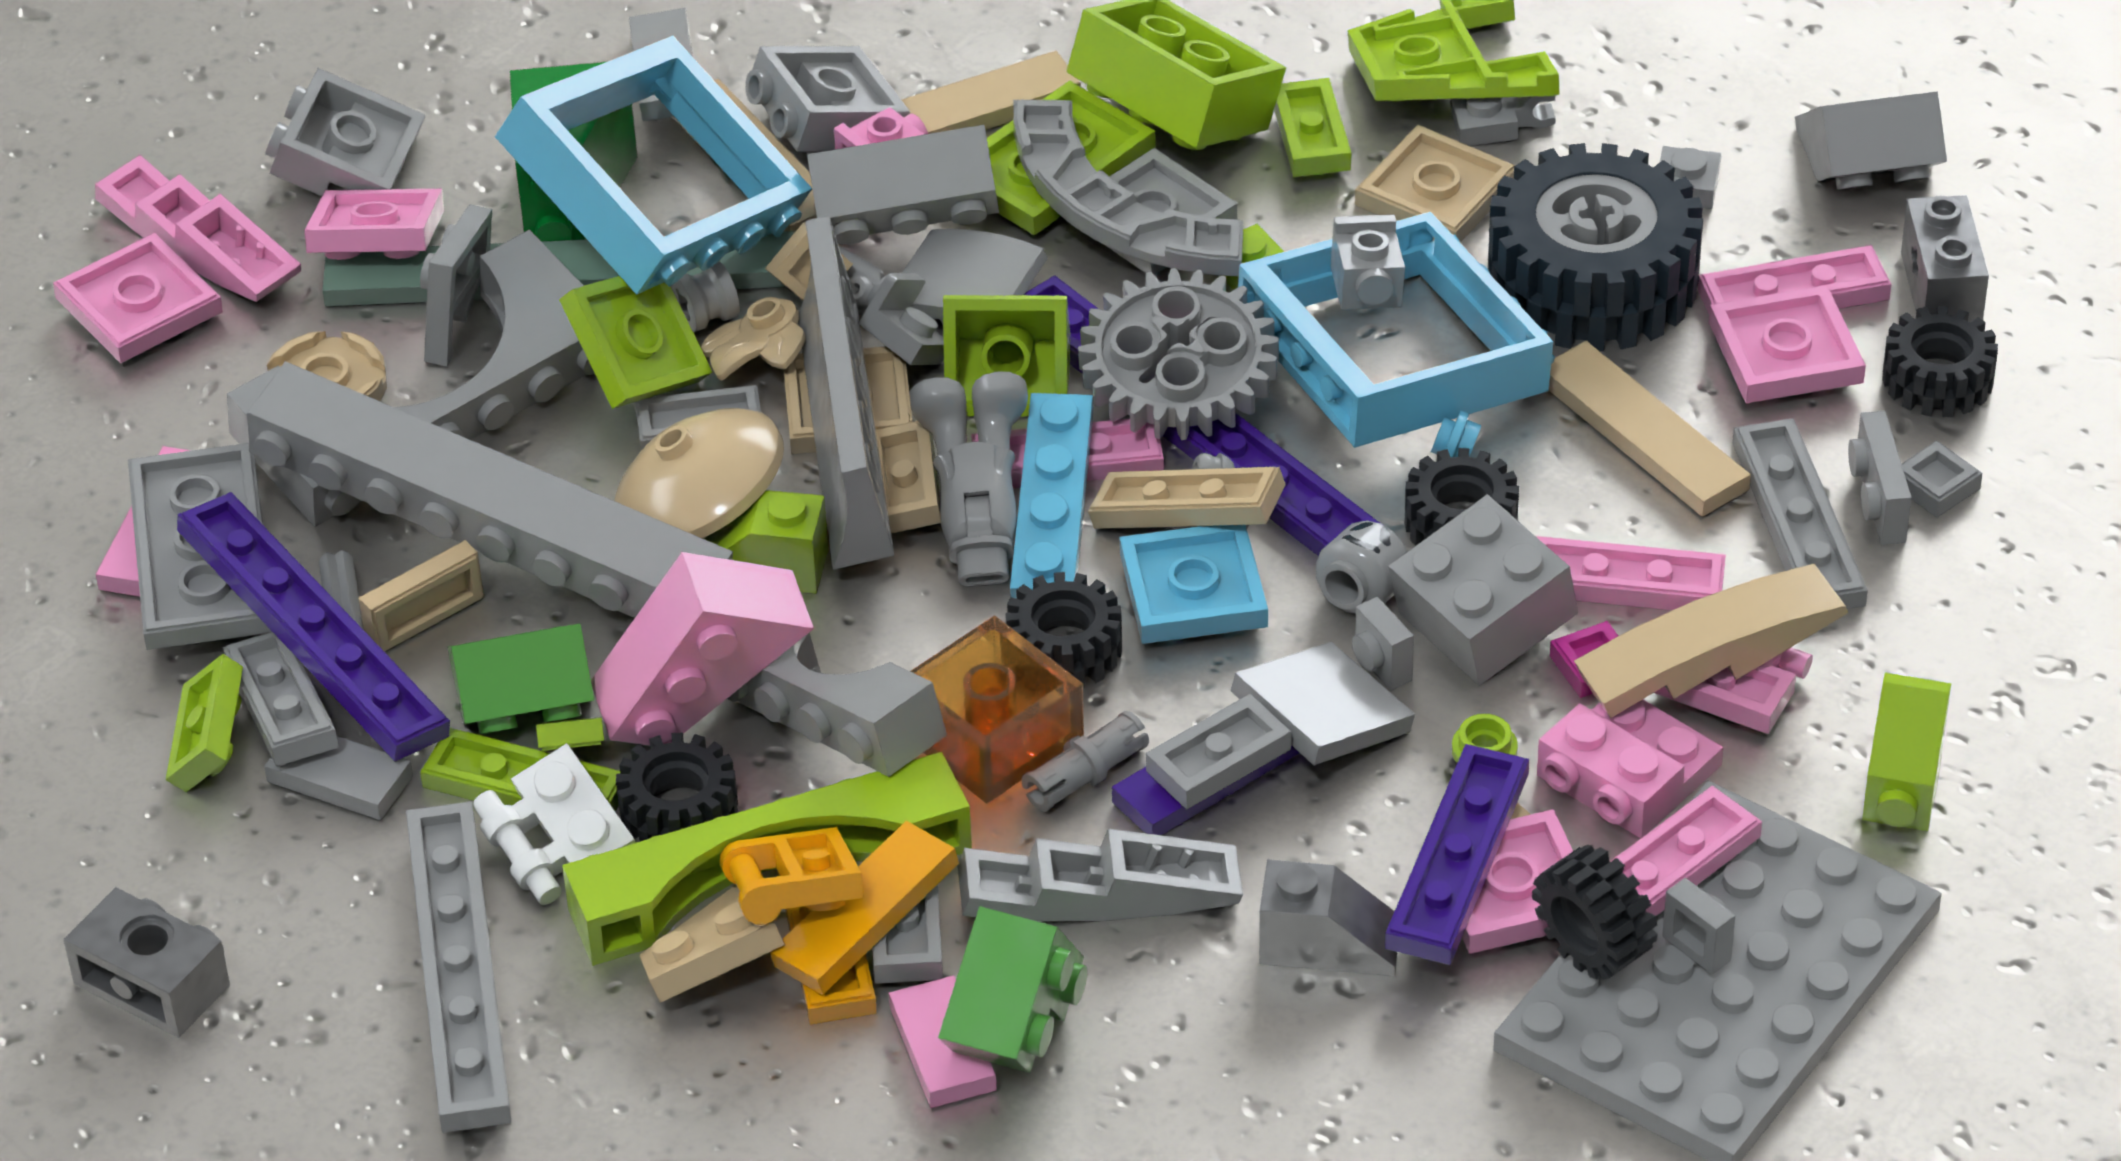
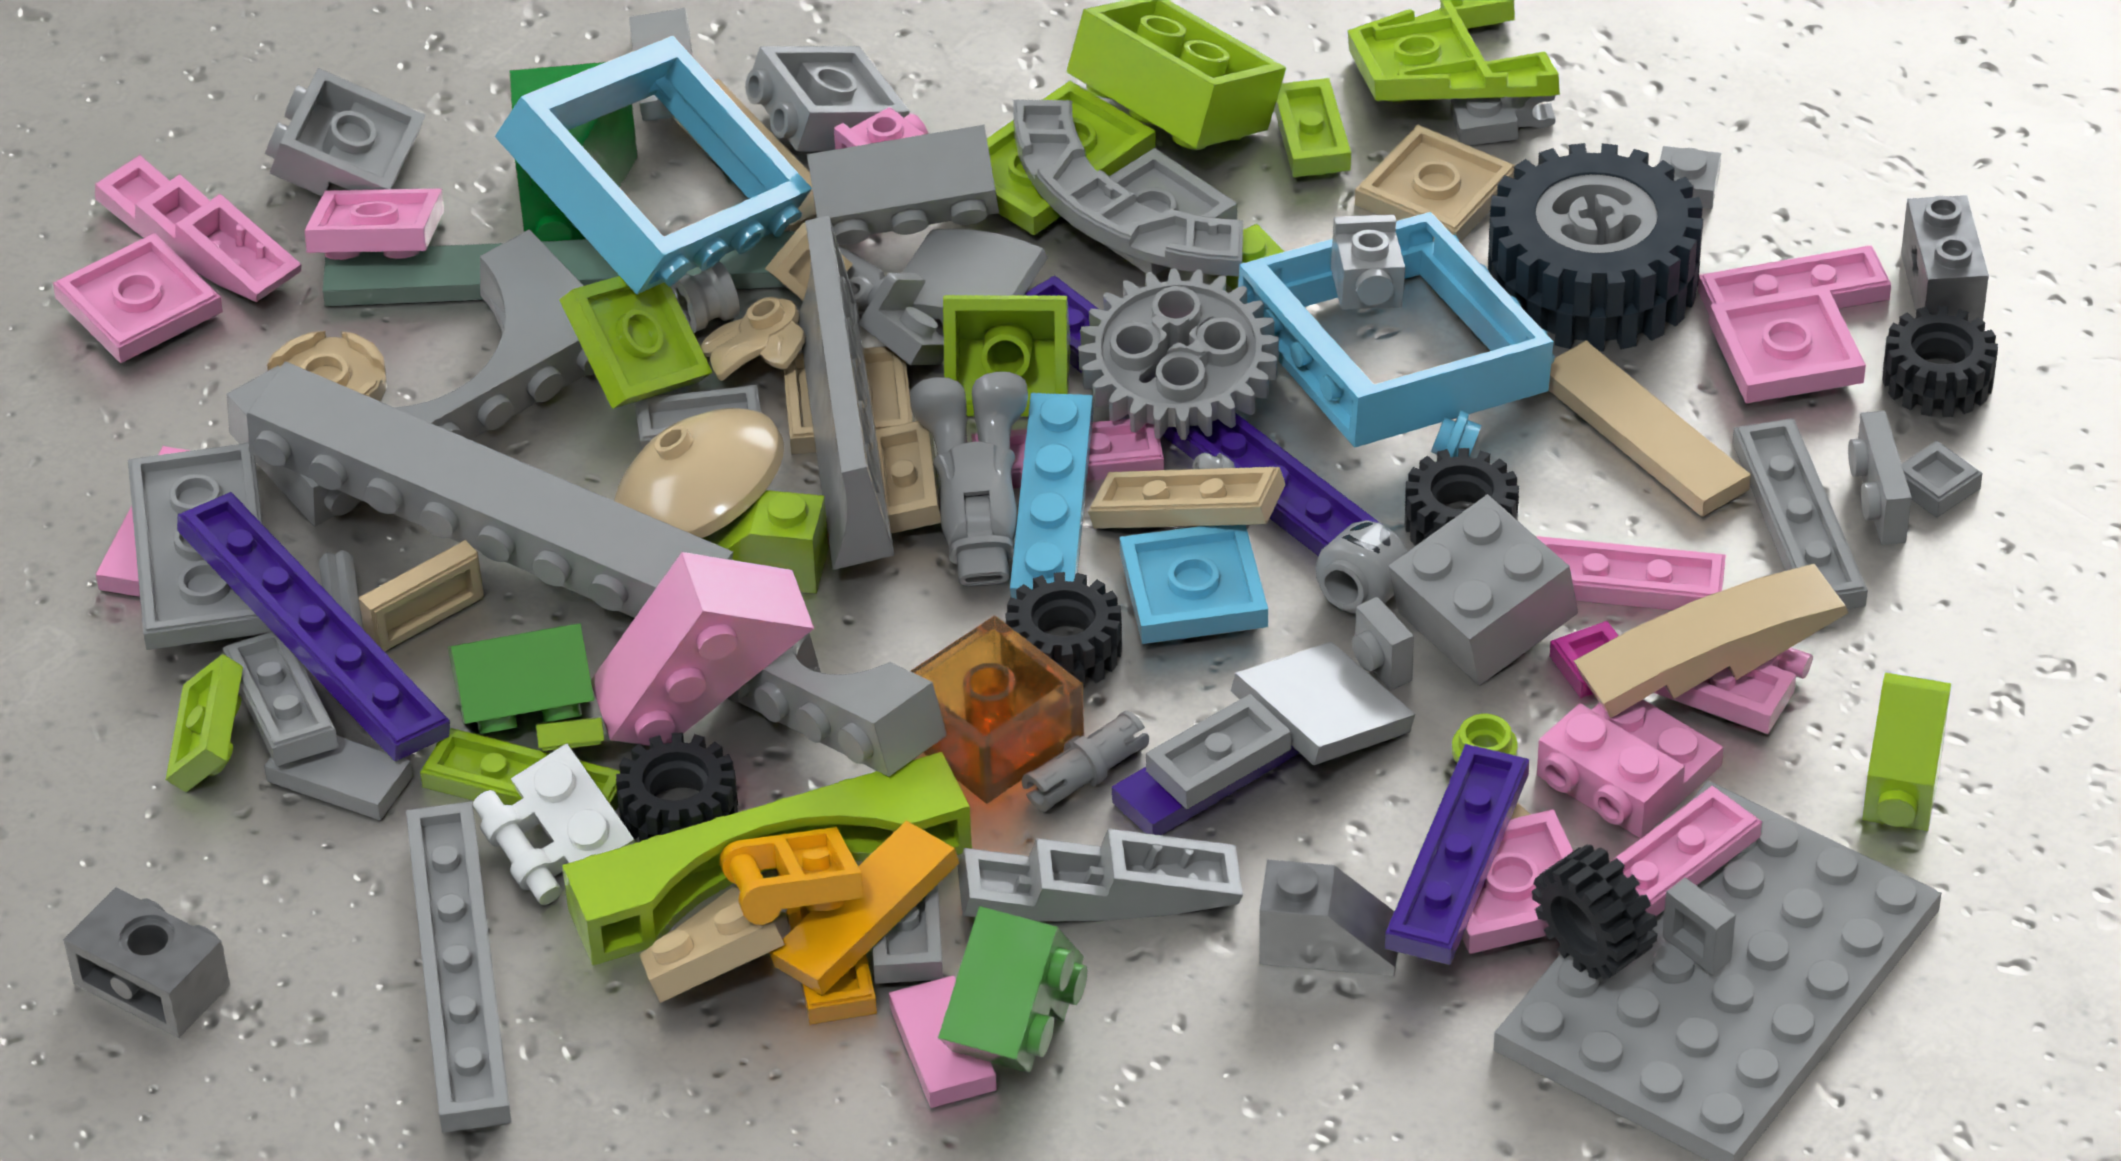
(452, 280): light grey wing -> none
(989, 96): tan tile -> none
(1874, 138): light grey slope -> none

